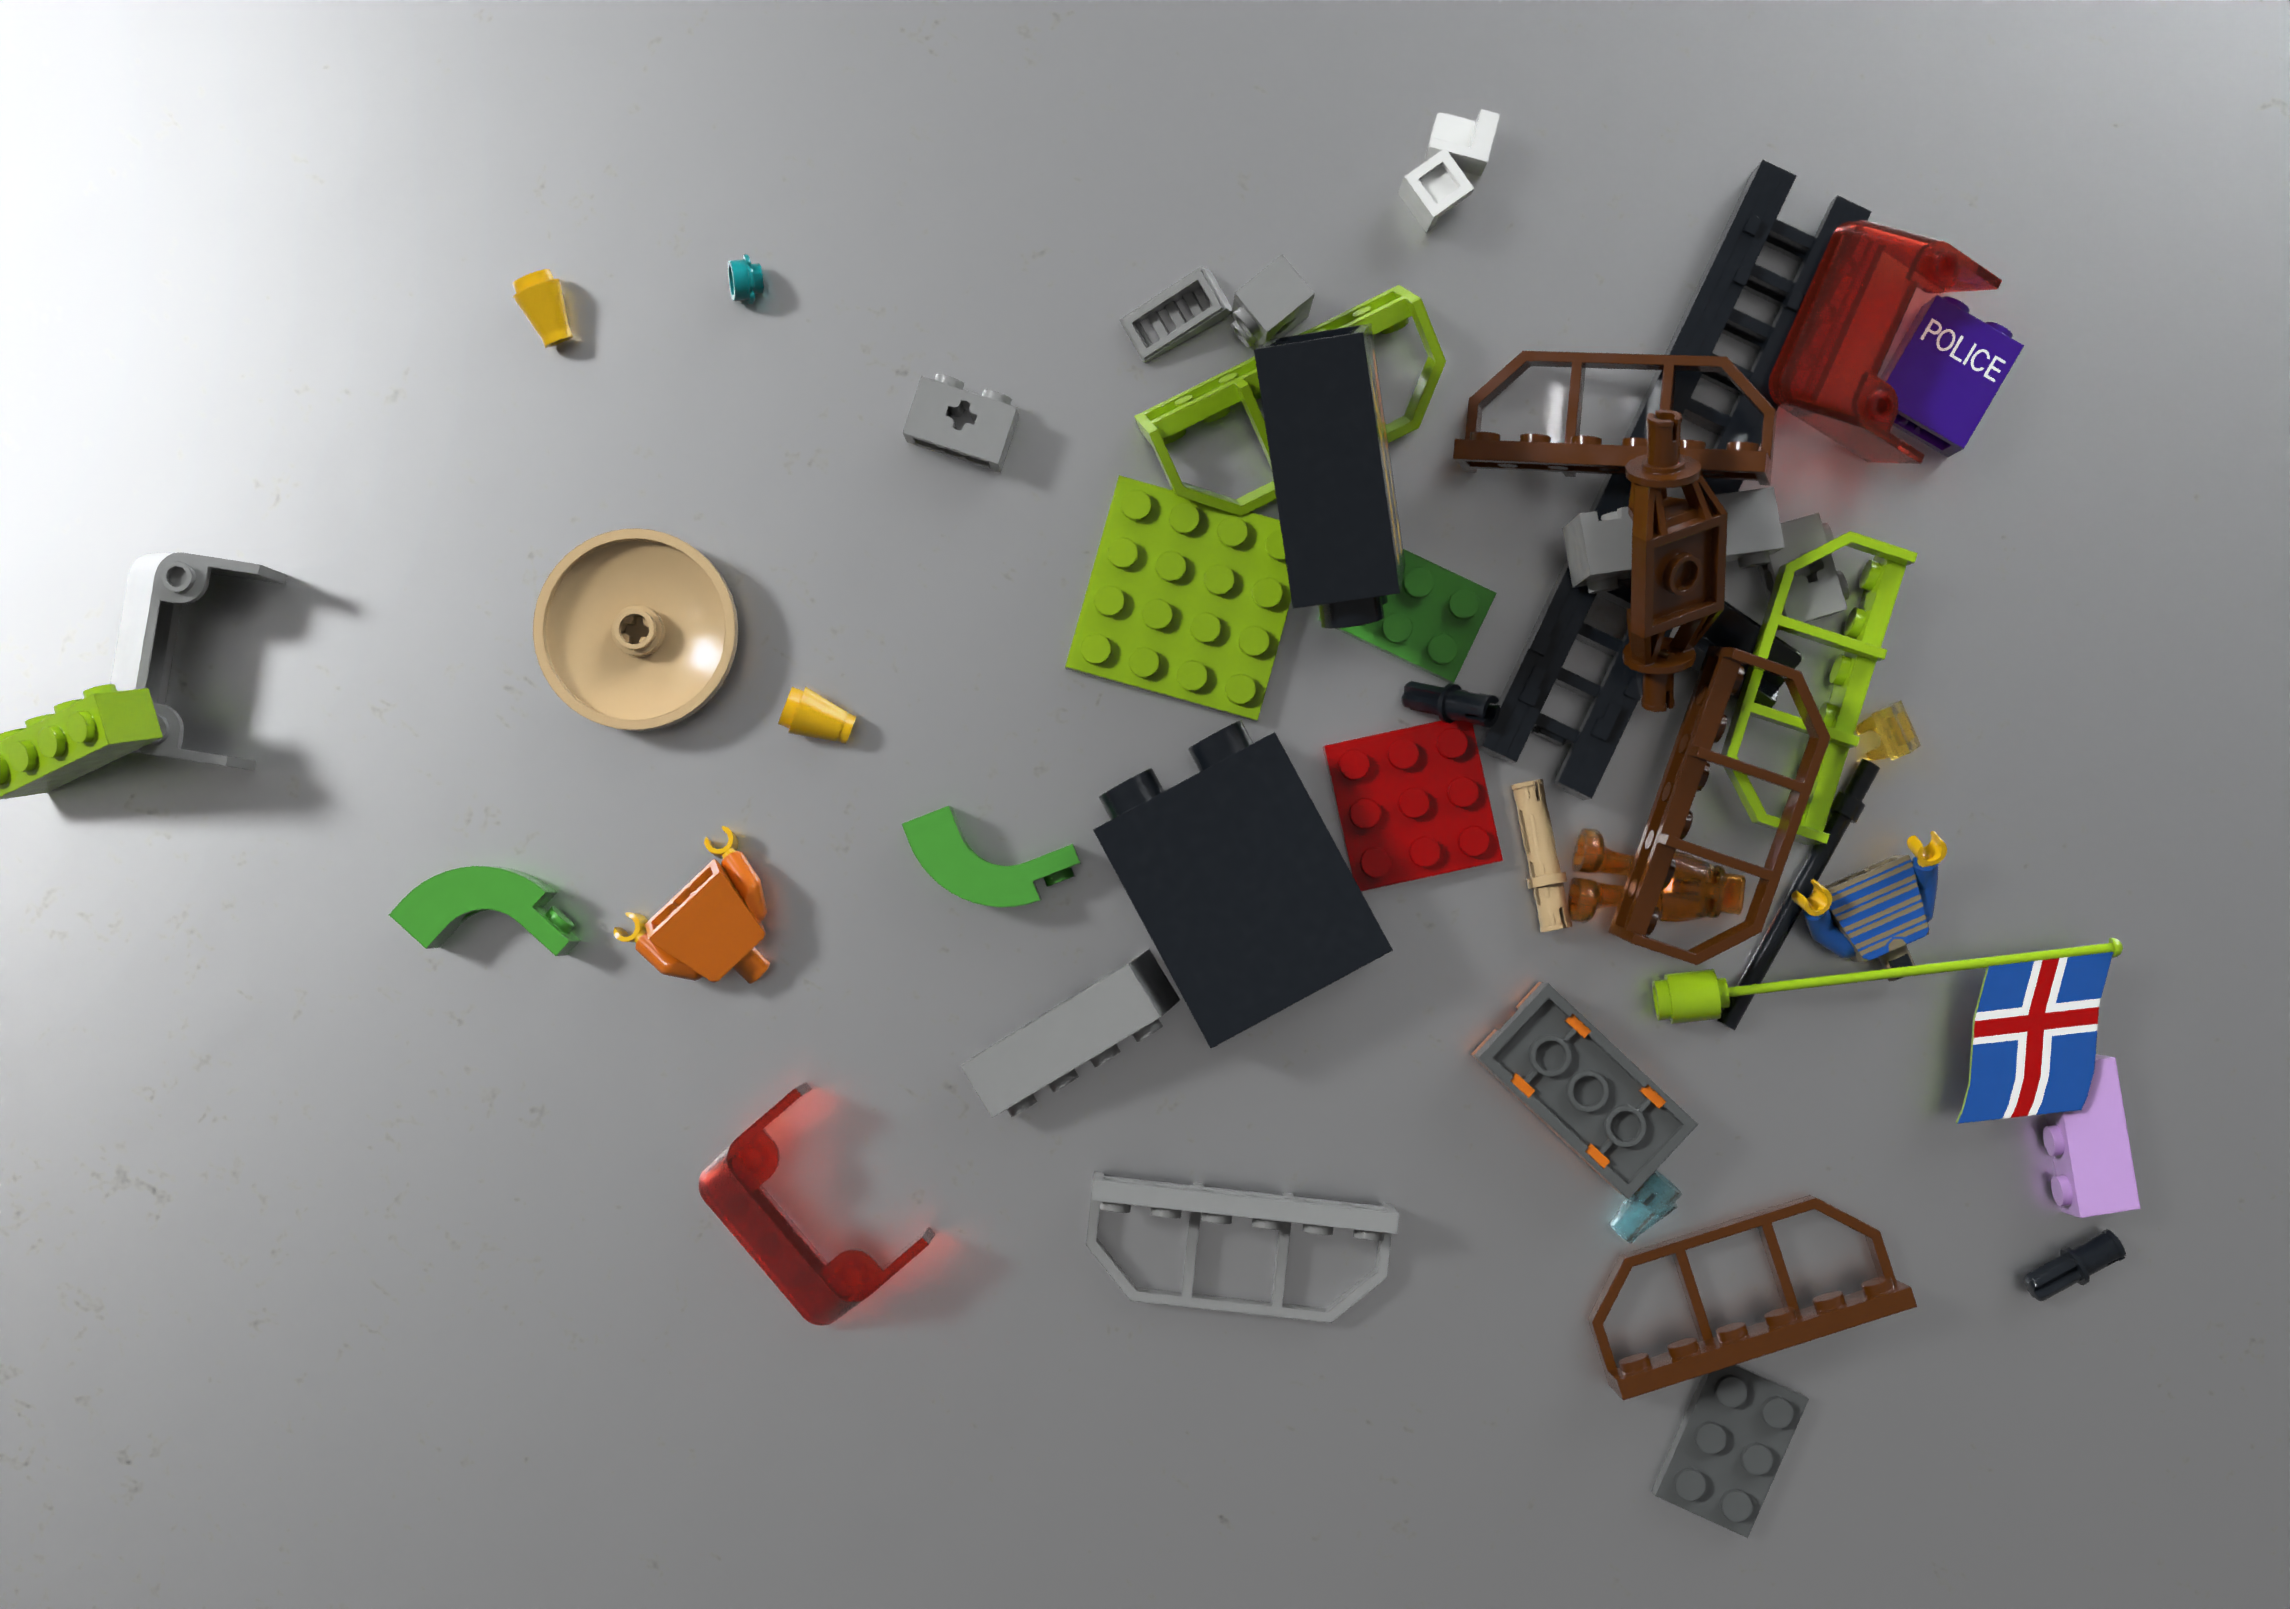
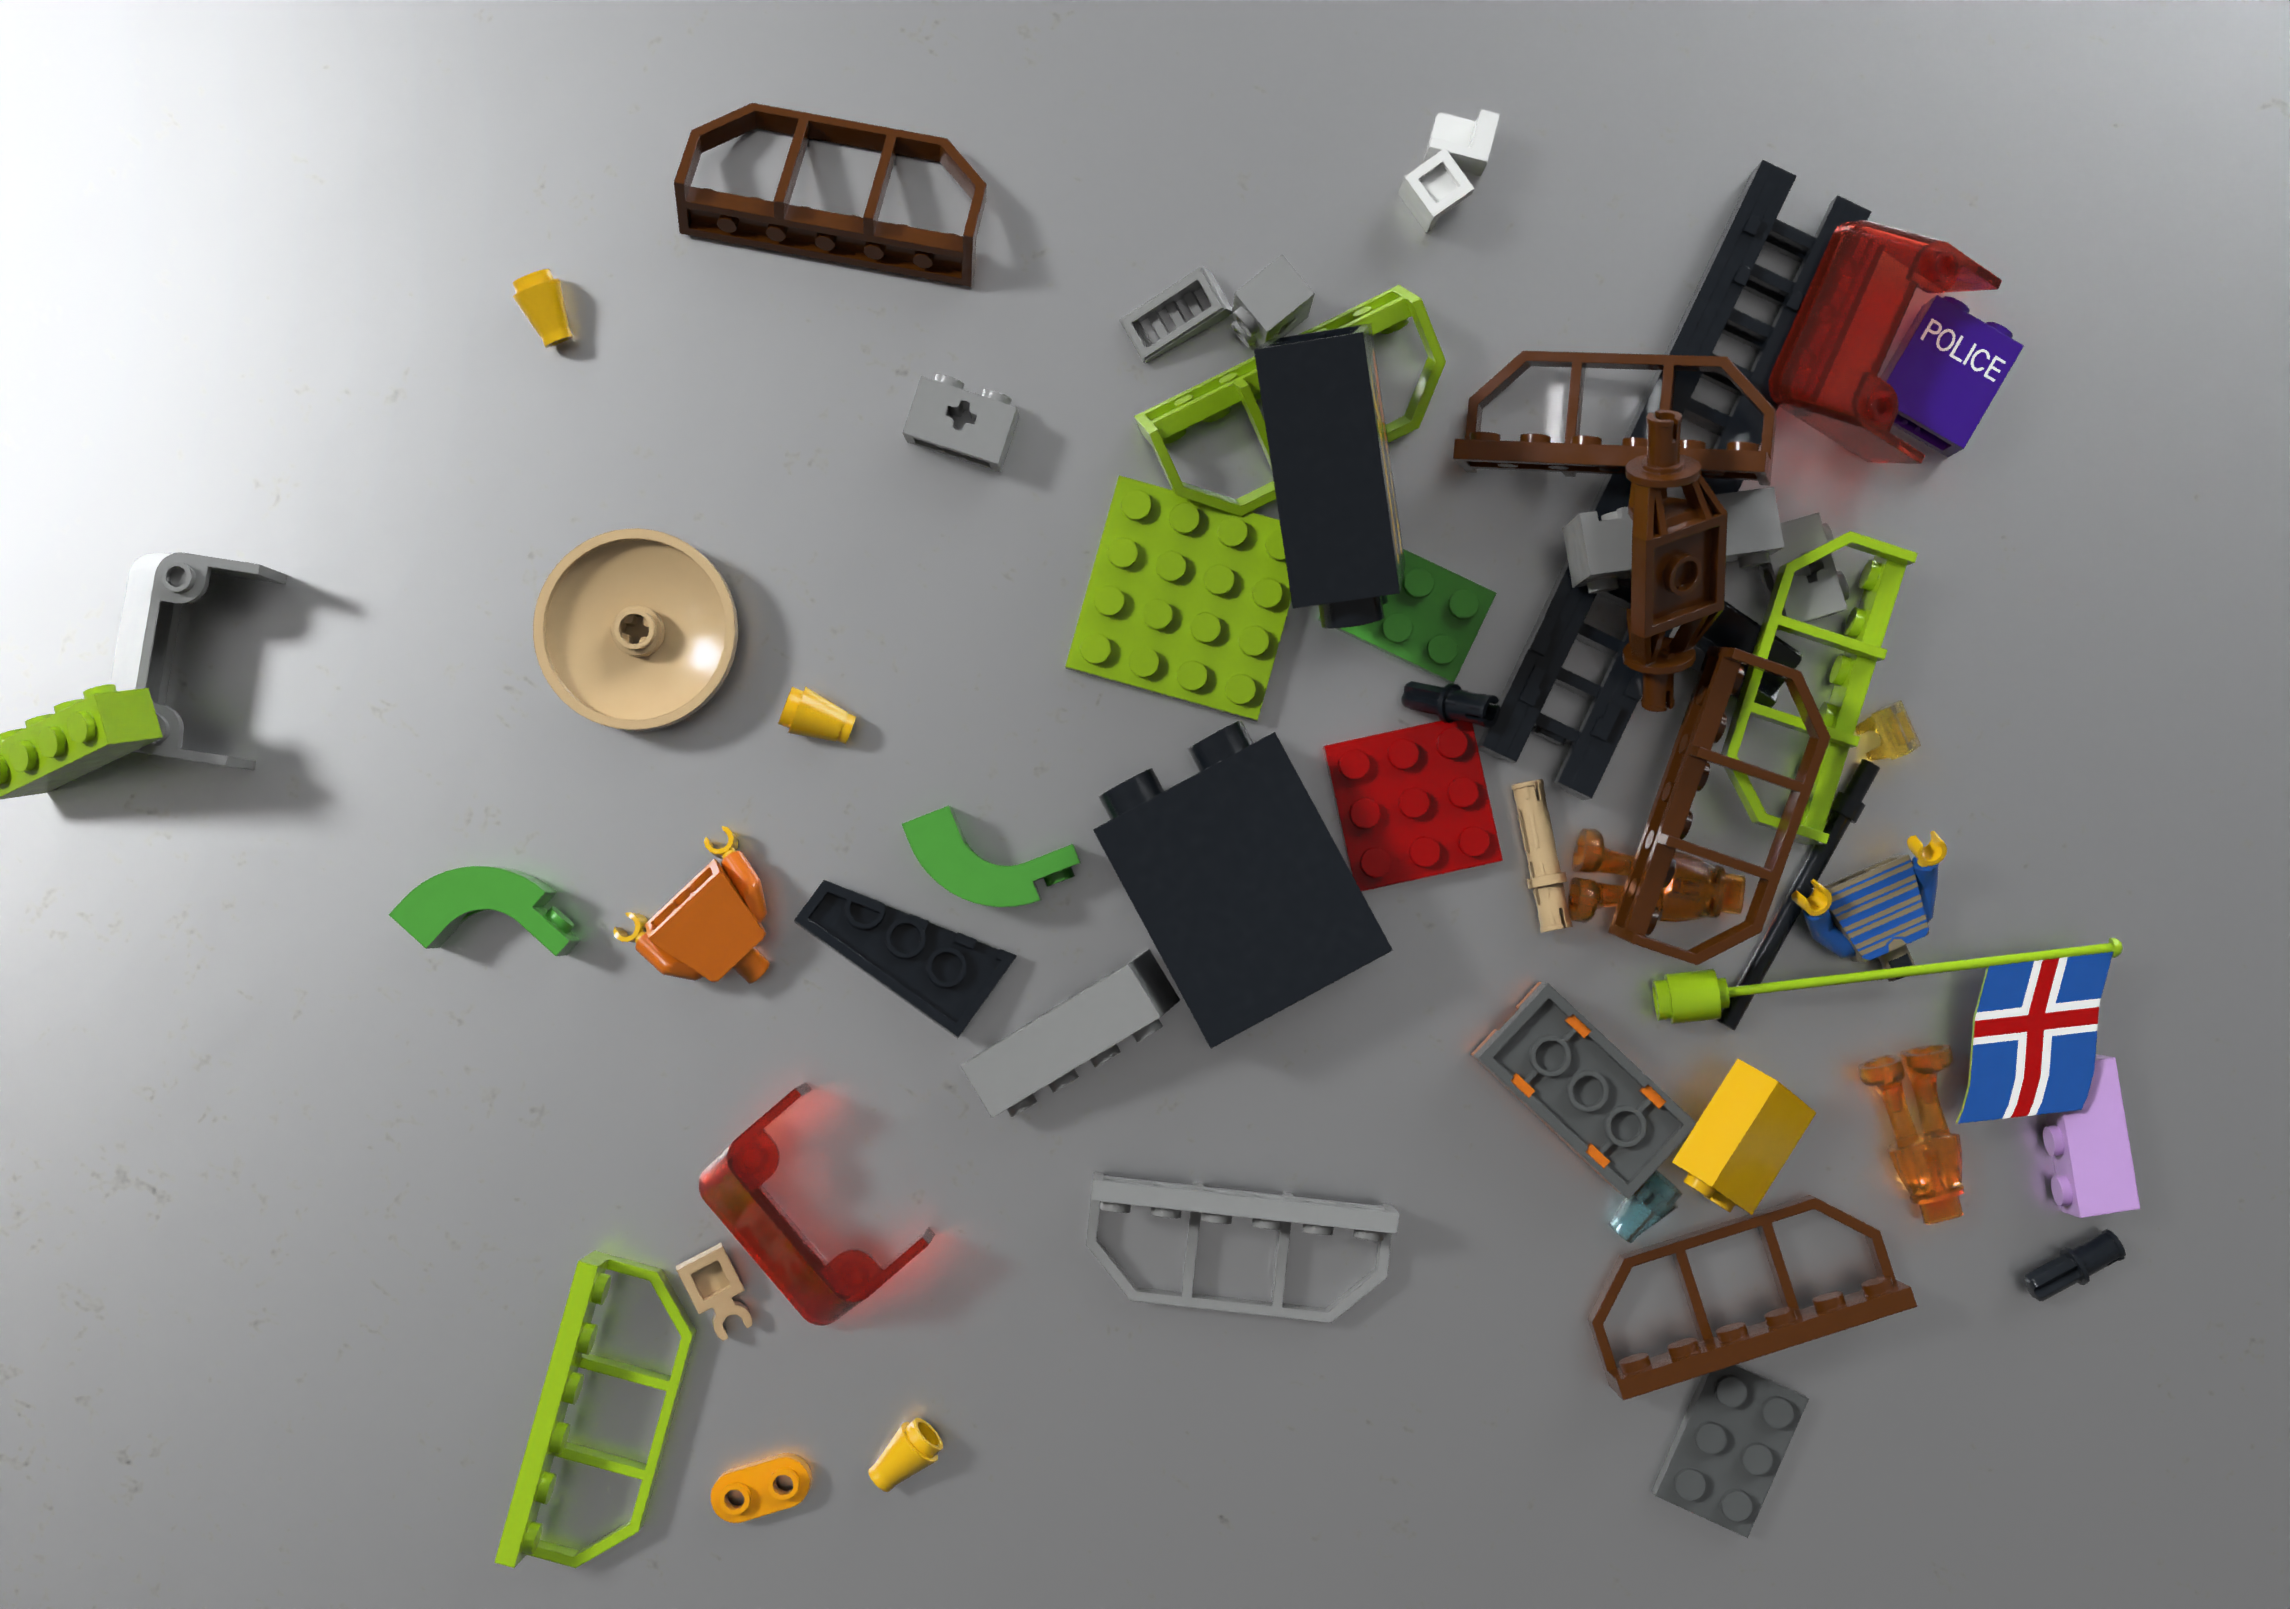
(563, 1387): none -> lime plate
(712, 1284): none -> tan plate
(745, 279): teal plate -> none
(760, 1489): none -> light orange plate
(822, 233): none -> reddish brown plate
(907, 1453): none -> yellow cone
(920, 962): none -> black wing
(1743, 1138): none -> yellow brick
(1924, 1161): none -> clear orange piece

